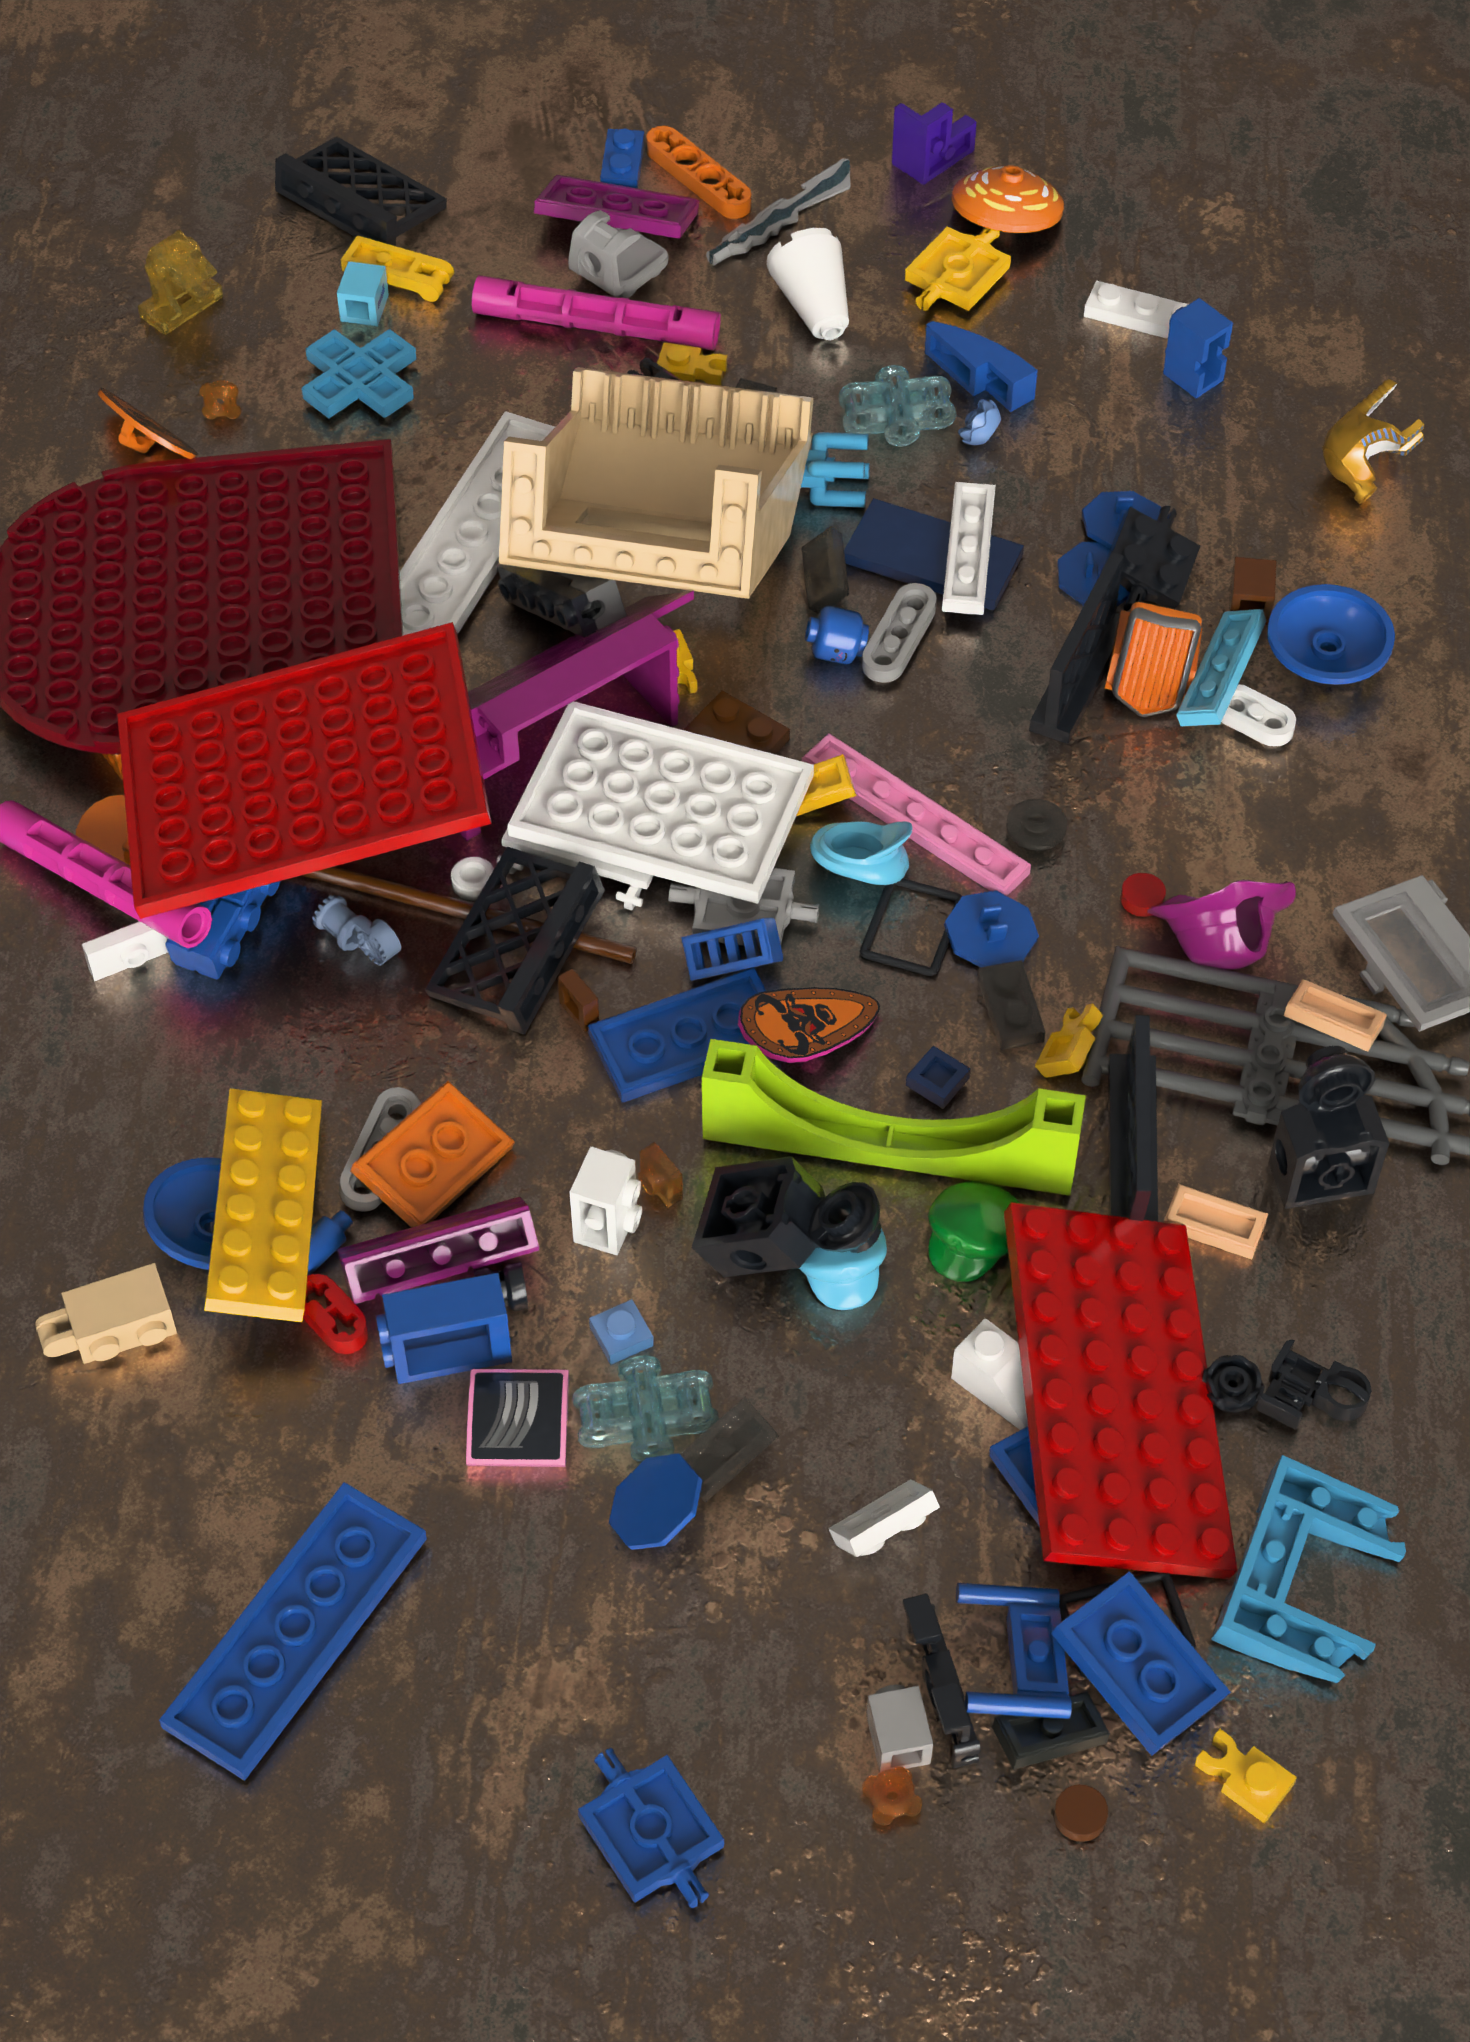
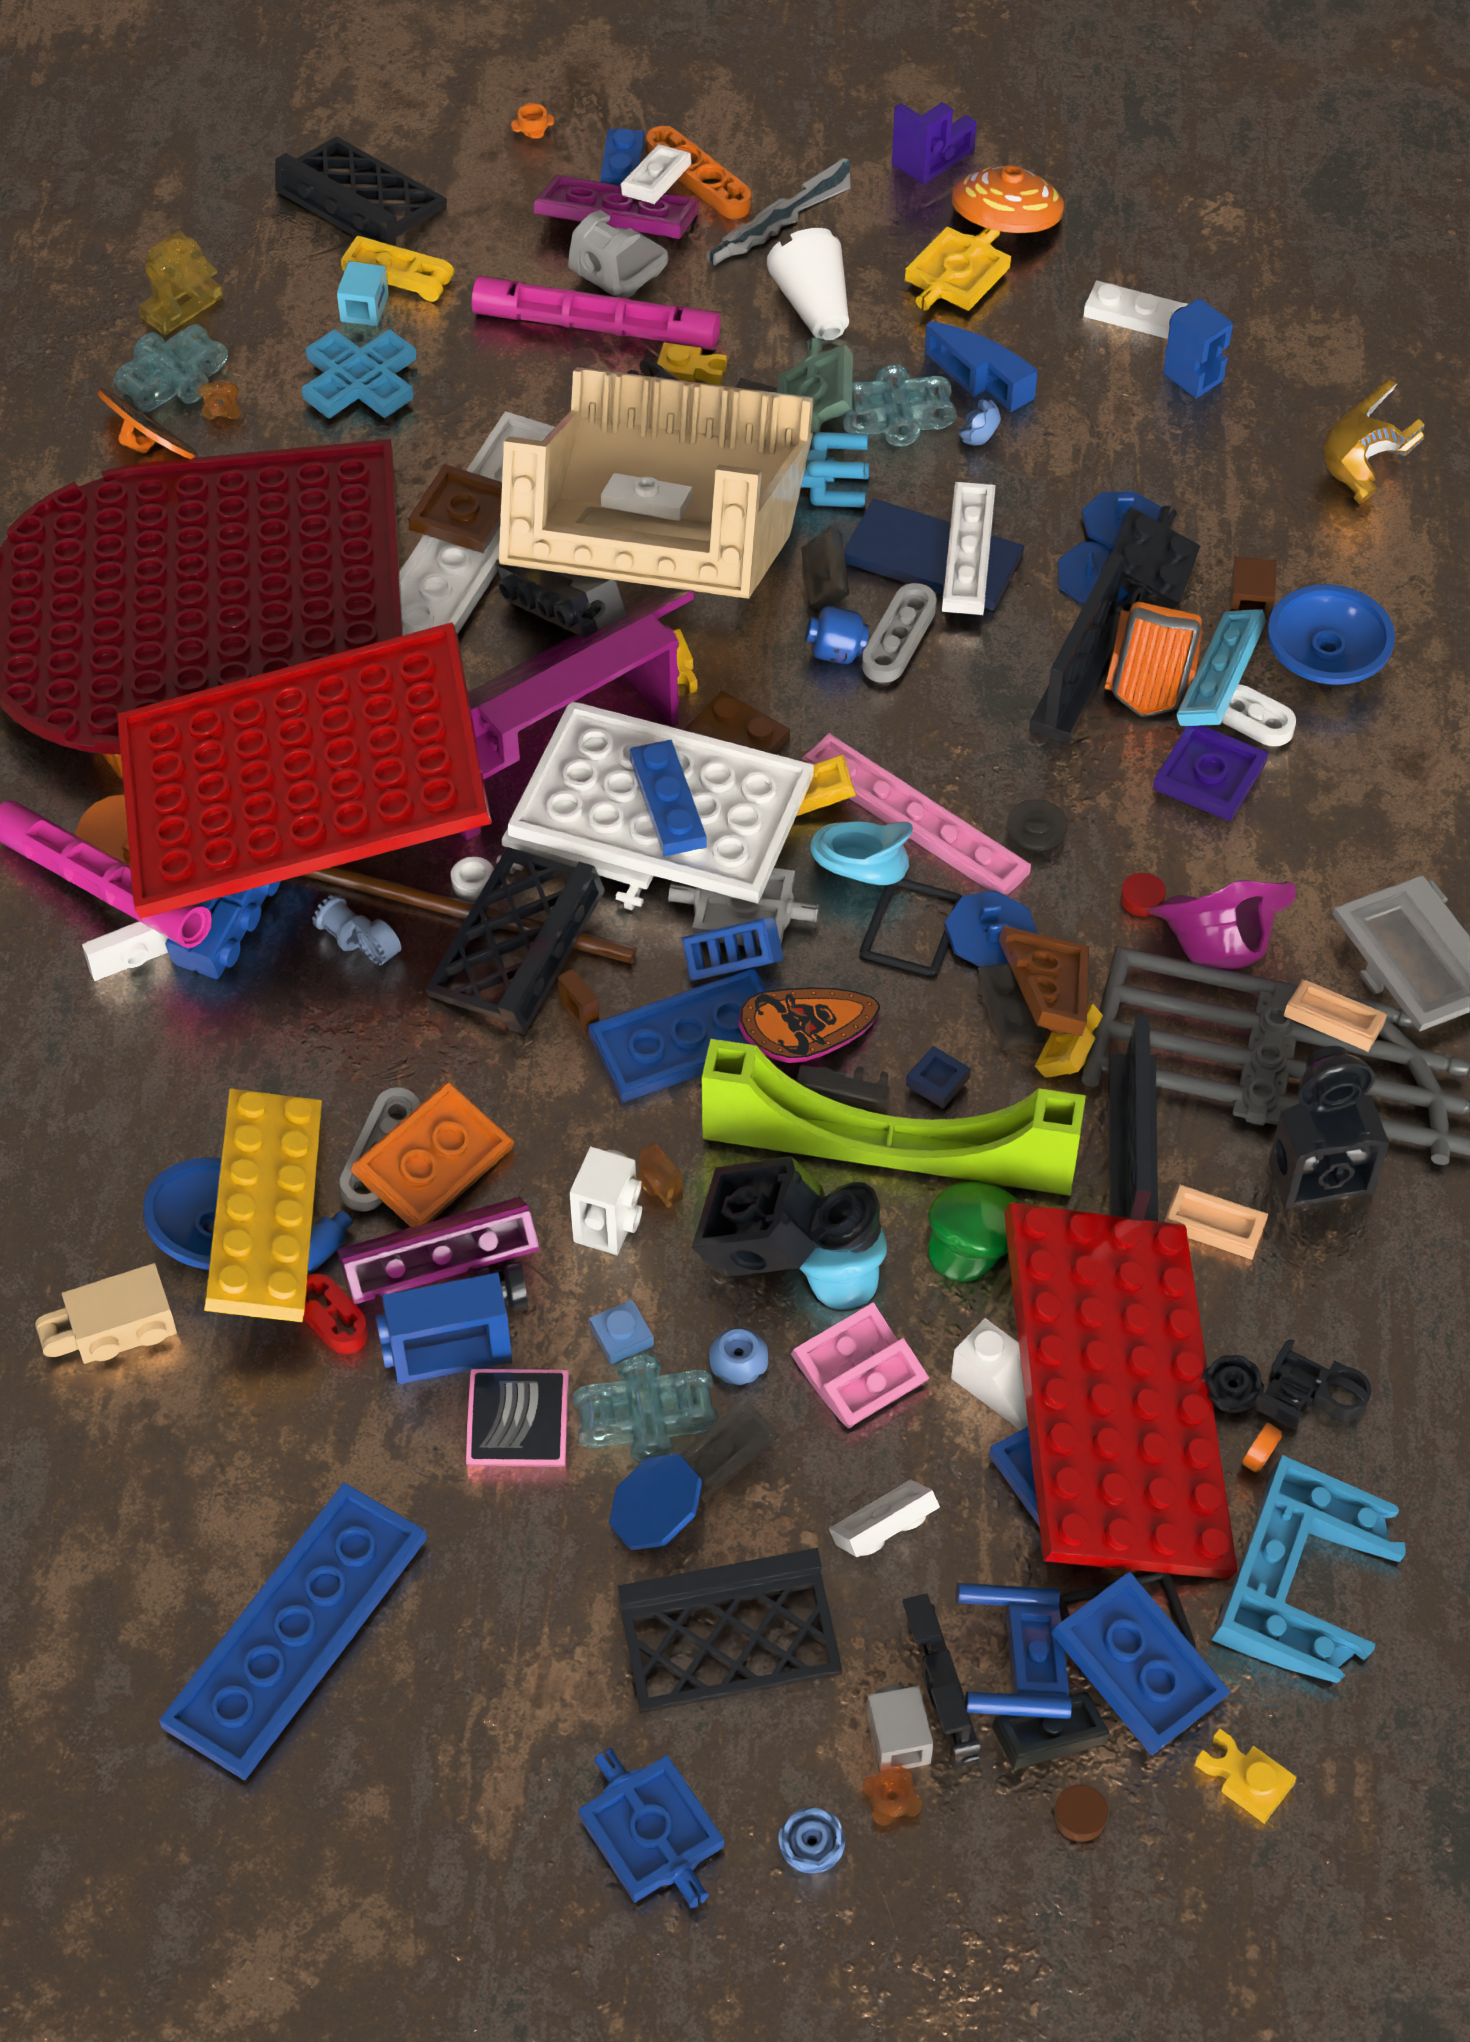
(170, 367): none -> clear light blue axle
(459, 509): none -> reddish brown plate
(532, 120): none -> orange plate
(646, 496): none -> white plate
(656, 174): none -> white plate
(668, 798): none -> blue plate
(719, 1587): none -> black fence
(742, 1368): none -> medium blue plate
(814, 1824): none -> medium blue plate
(824, 378): none -> sand green plate
(846, 1090): none -> clear smoke plate
(859, 1366): none -> bright pink slope
(1050, 977): none -> dark orange wing
(1210, 771): none -> dark purple plate
(1262, 1448): none -> orange tile

